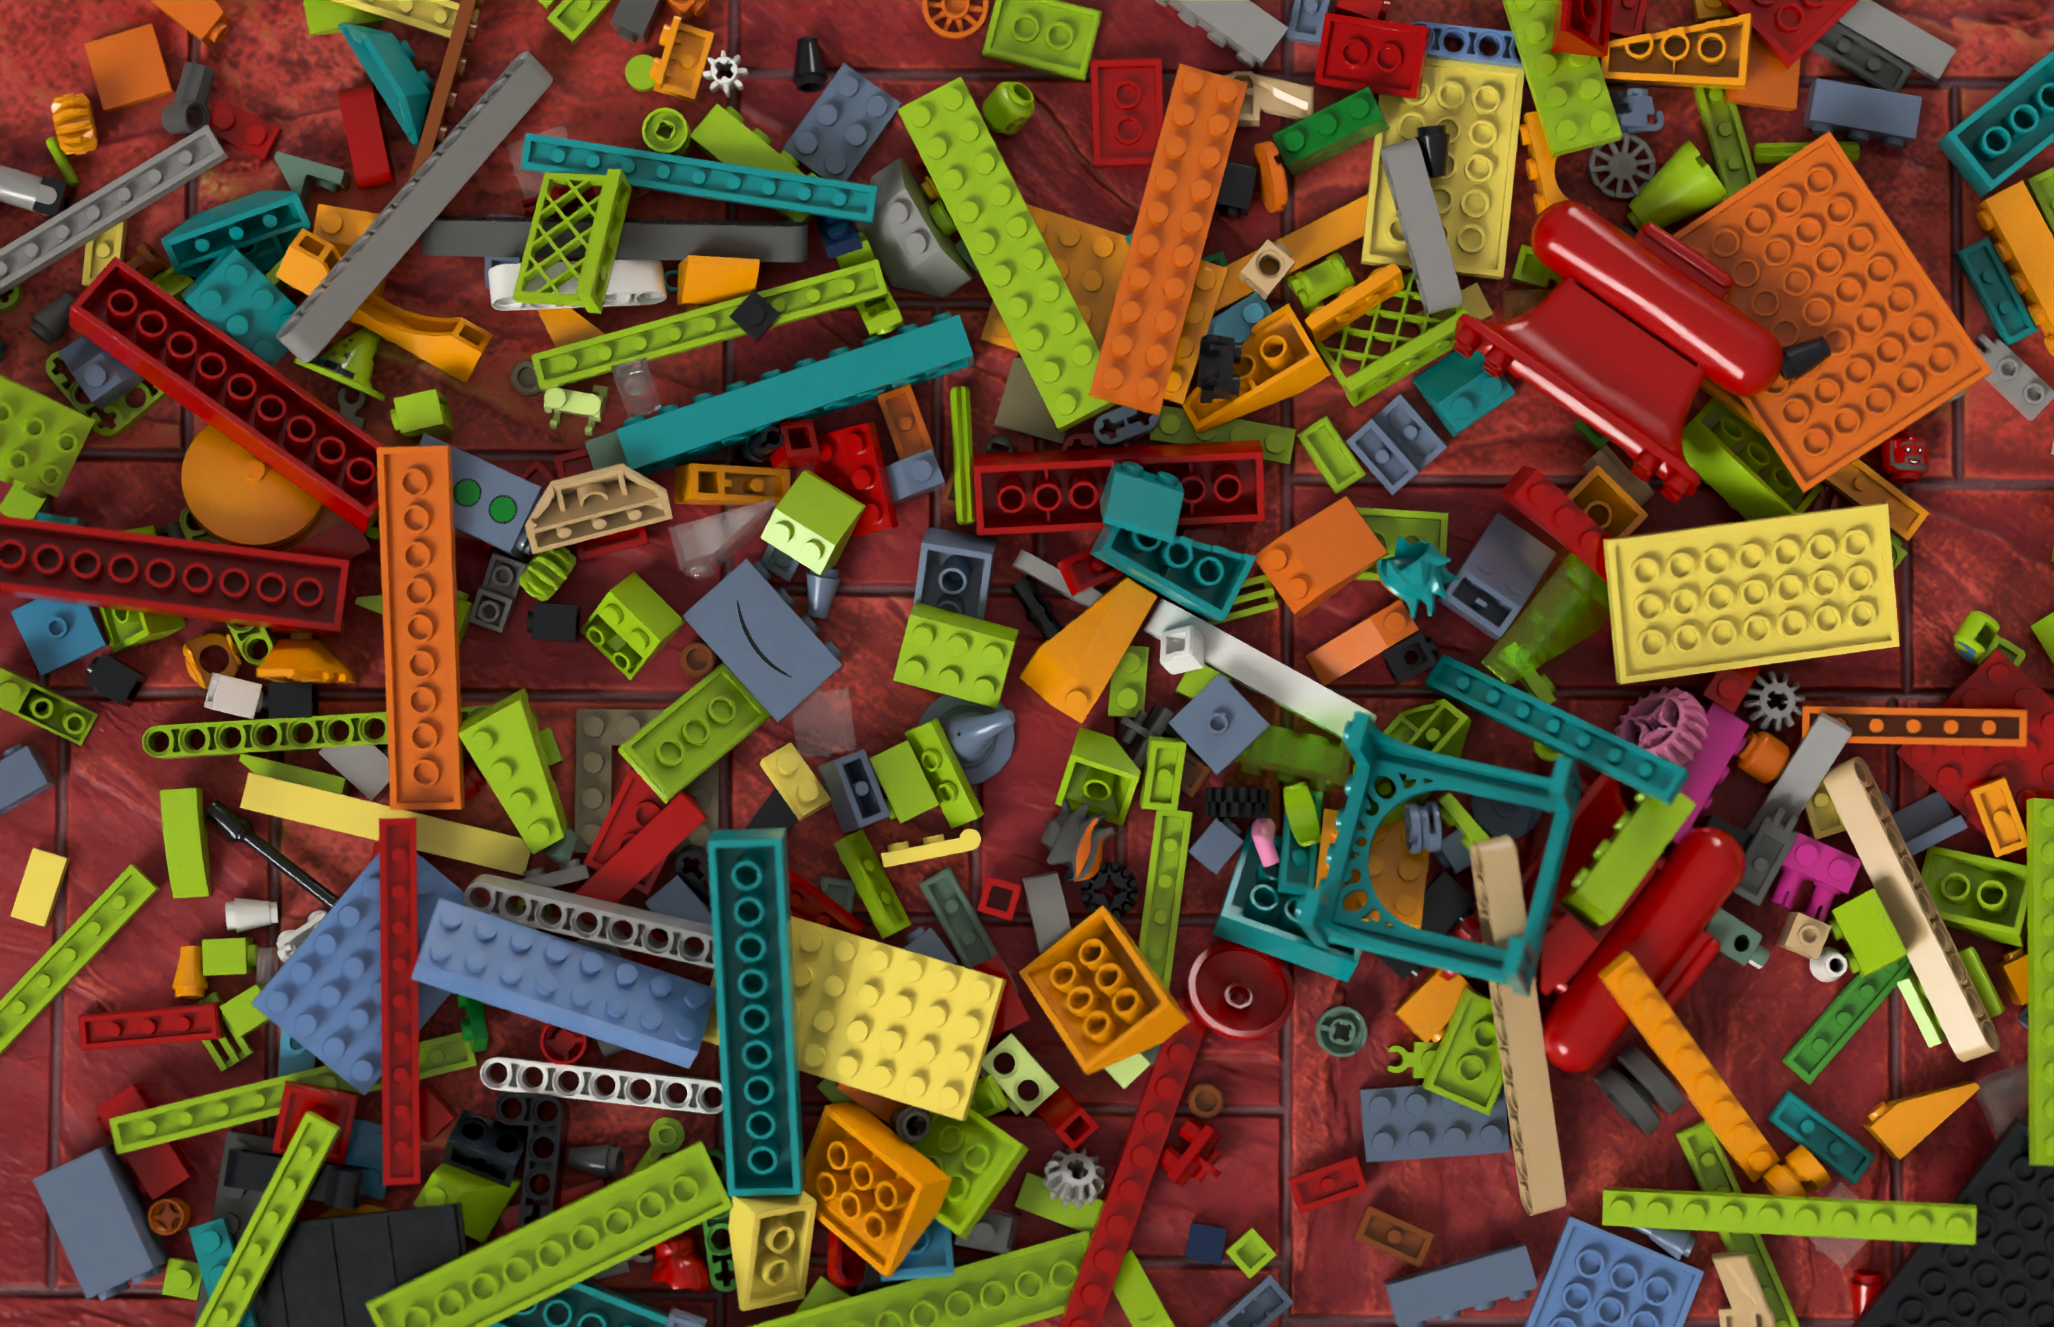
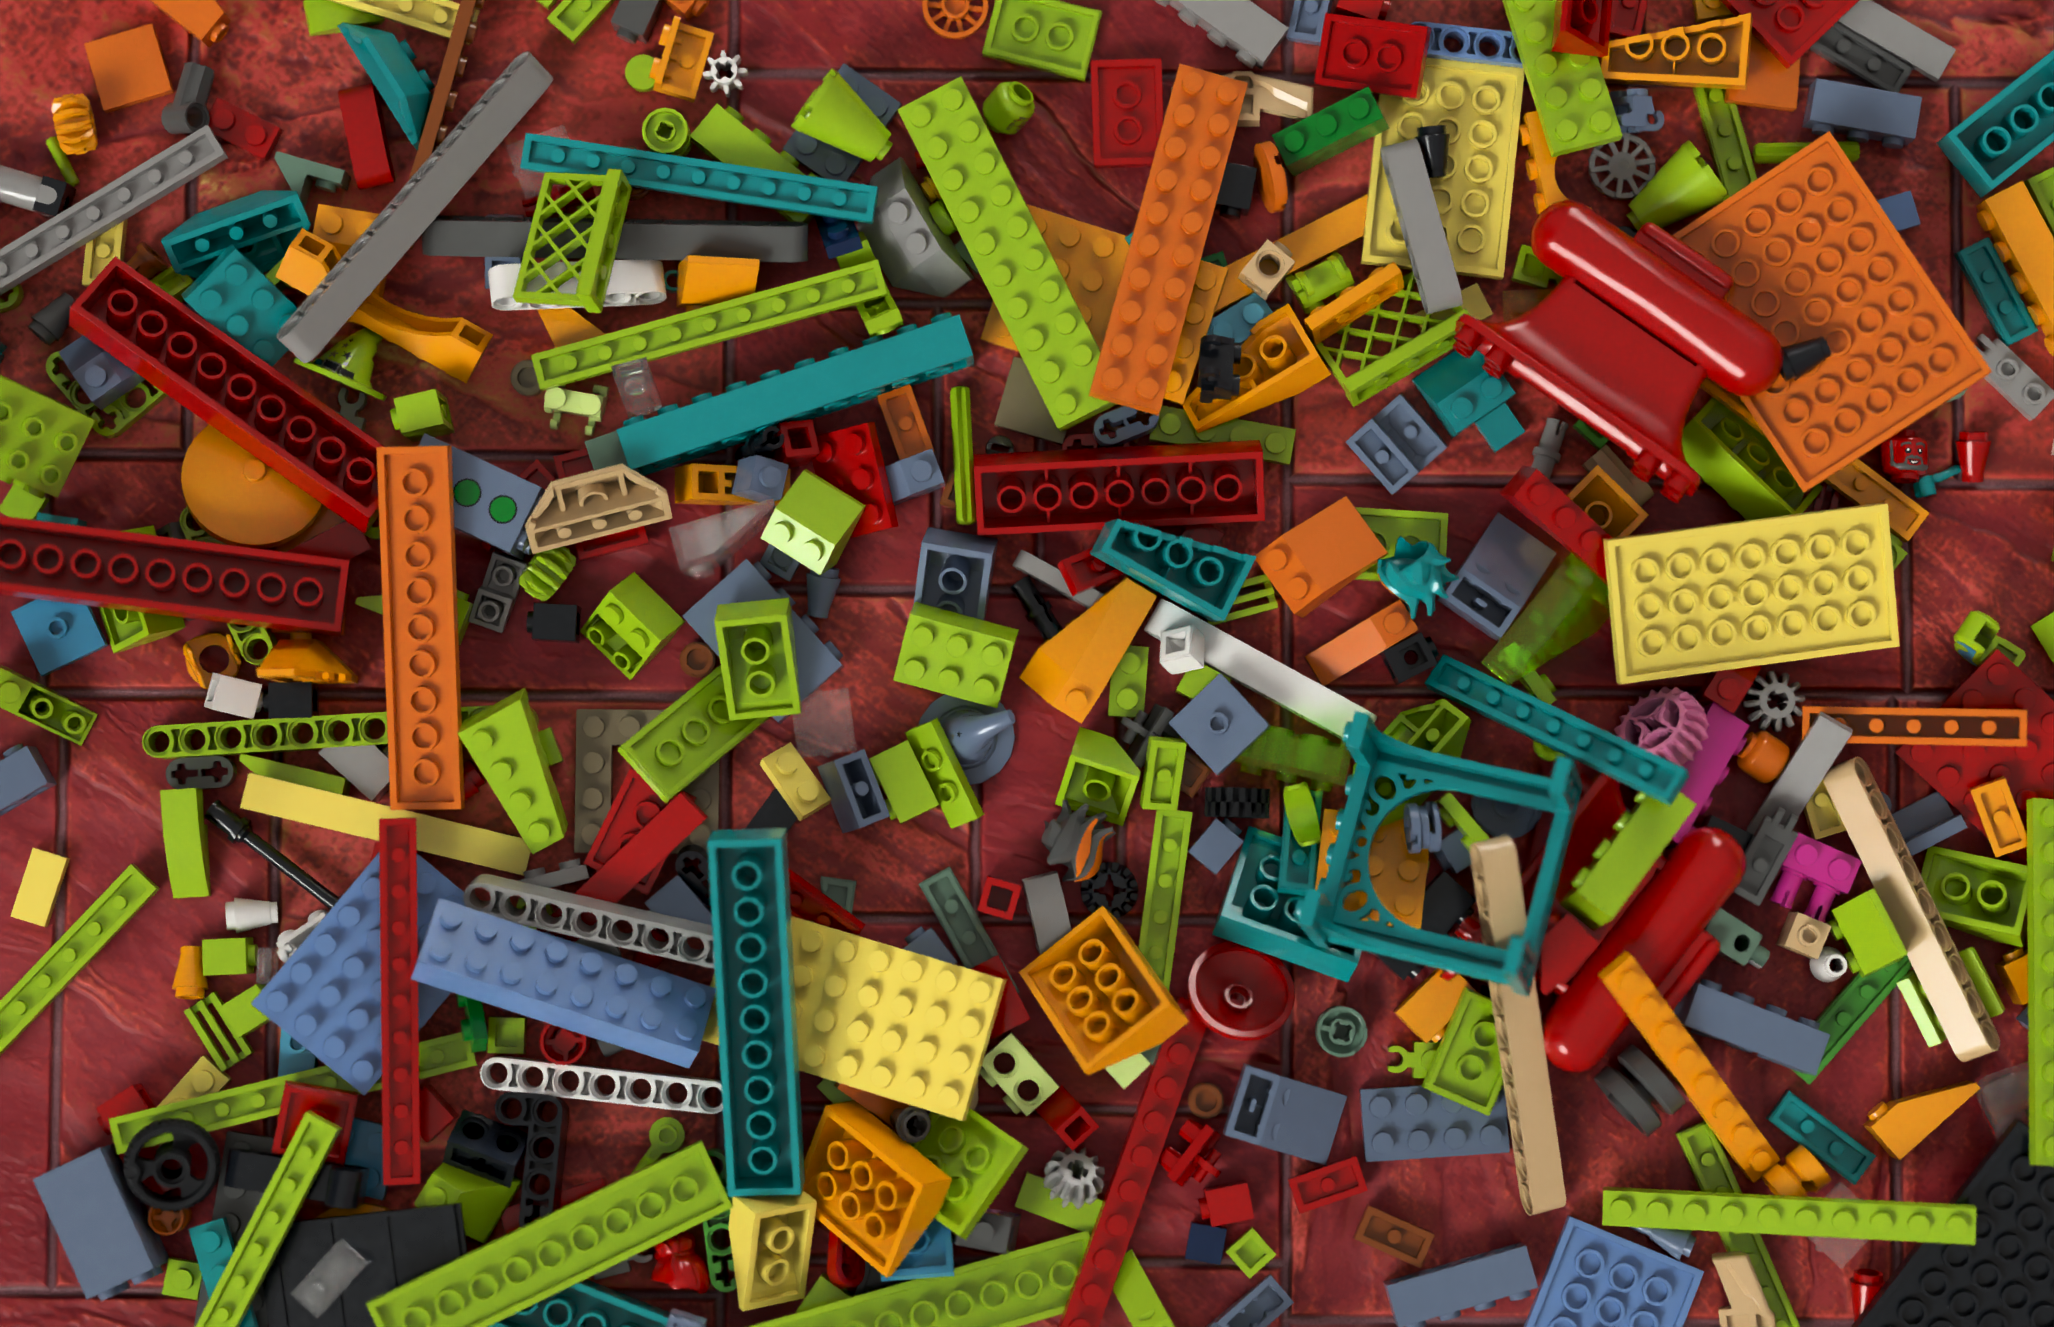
(115, 679): black brick -> none
(150, 1026): red tile -> none
(192, 1188): none -> black wheel
(201, 764): none -> dark grey beam
(201, 1080): none -> light yellow plate
(329, 1278): none -> clear plate
(507, 1035): none -> lime tile
(562, 850): sand green tile -> none
(597, 1160): dark grey cone -> none
(755, 316): black plate -> none
(758, 658): none -> lime slope
(759, 478): none -> sand blue brick
(809, 66): black cone -> none
(843, 120): none -> lime cone
(872, 883): lime plate -> none
(933, 847): light yellow plate -> none
(988, 1097): lime tile -> none
(1142, 501): teal slope -> none
(1226, 1203): none -> red brick
(1264, 836): bright pink arm -> none
(1284, 1114): none -> sand blue slope
(1331, 455): lime tile -> none
(1499, 427): none -> teal tile
(1547, 451): none -> light grey pin
(1752, 1028): none -> sand blue wedge
(1901, 210): none -> medium blue tile
(1926, 485): none -> teal hand
(1973, 453): none -> red cone

